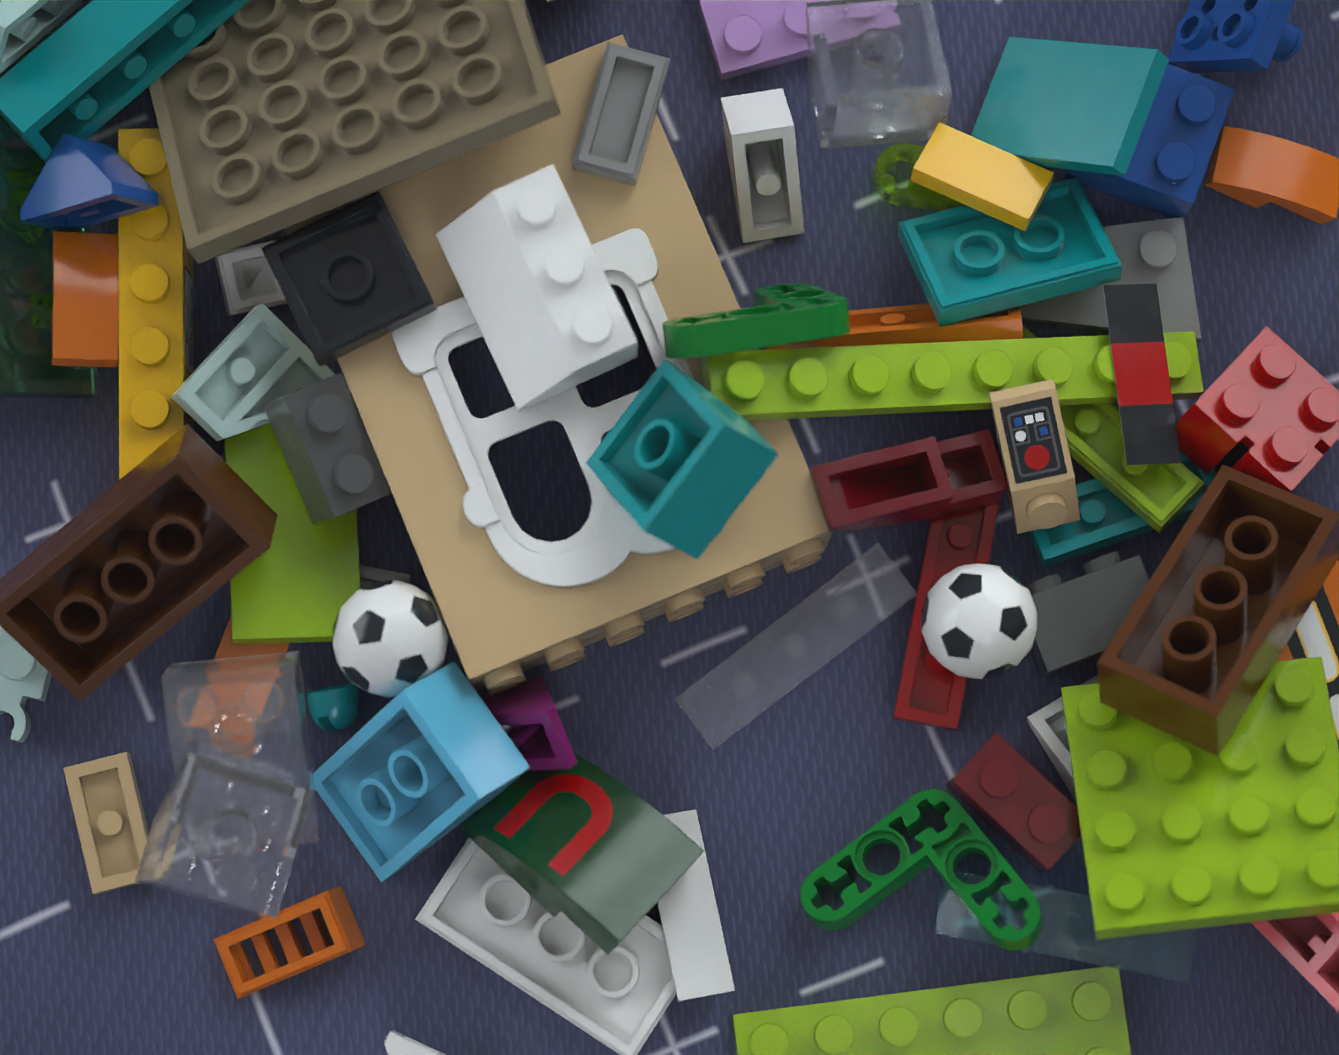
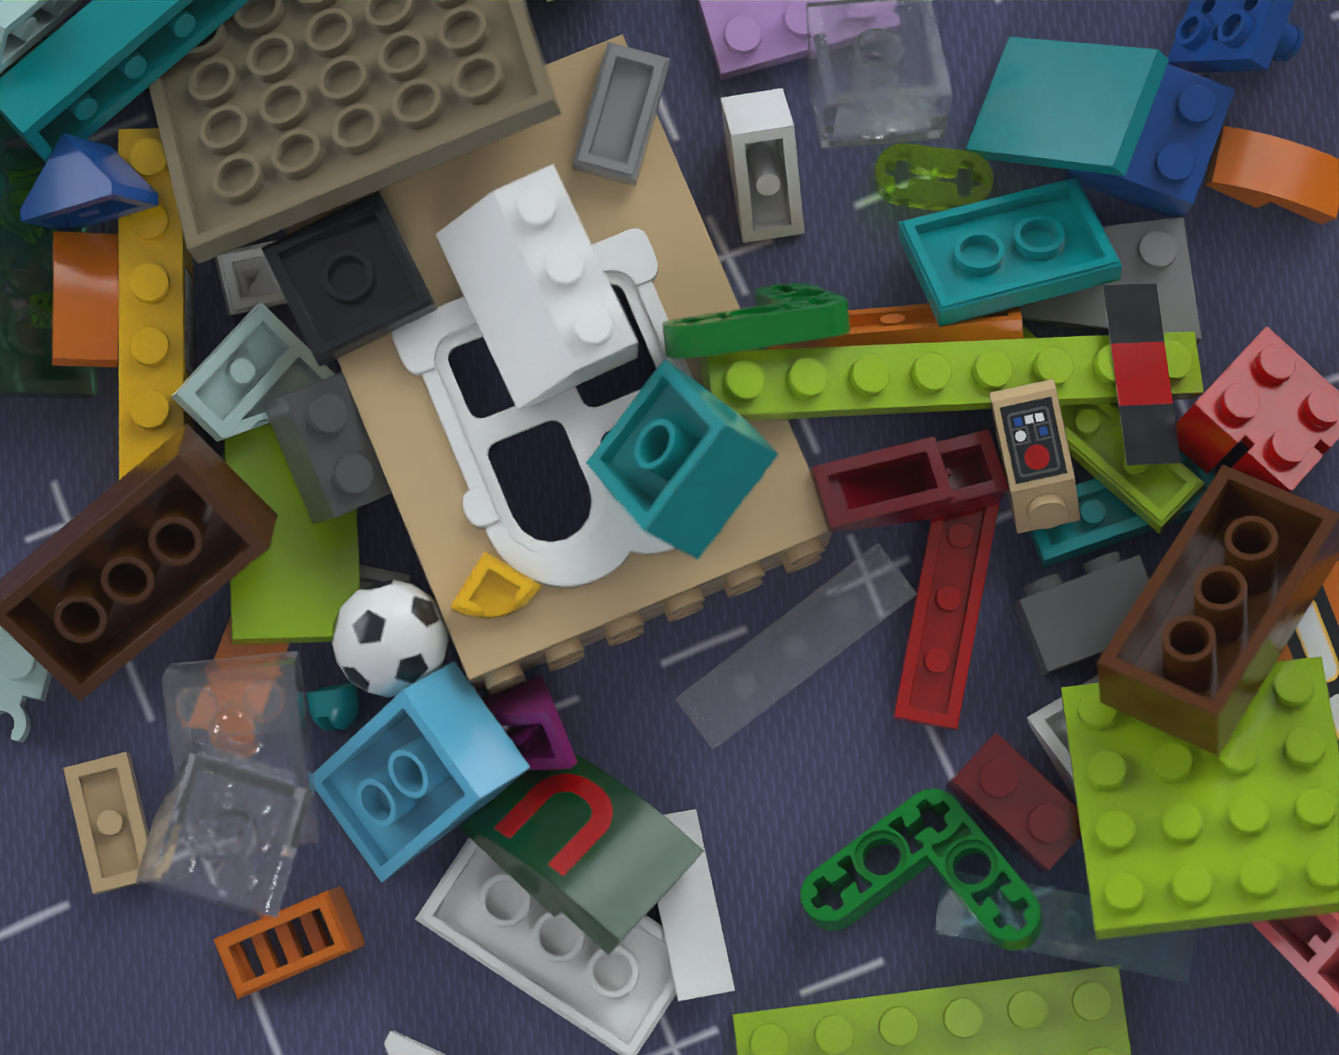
(494, 590): none -> yellow tile
(979, 621): white piece -> none
(982, 176): yellow tile -> none

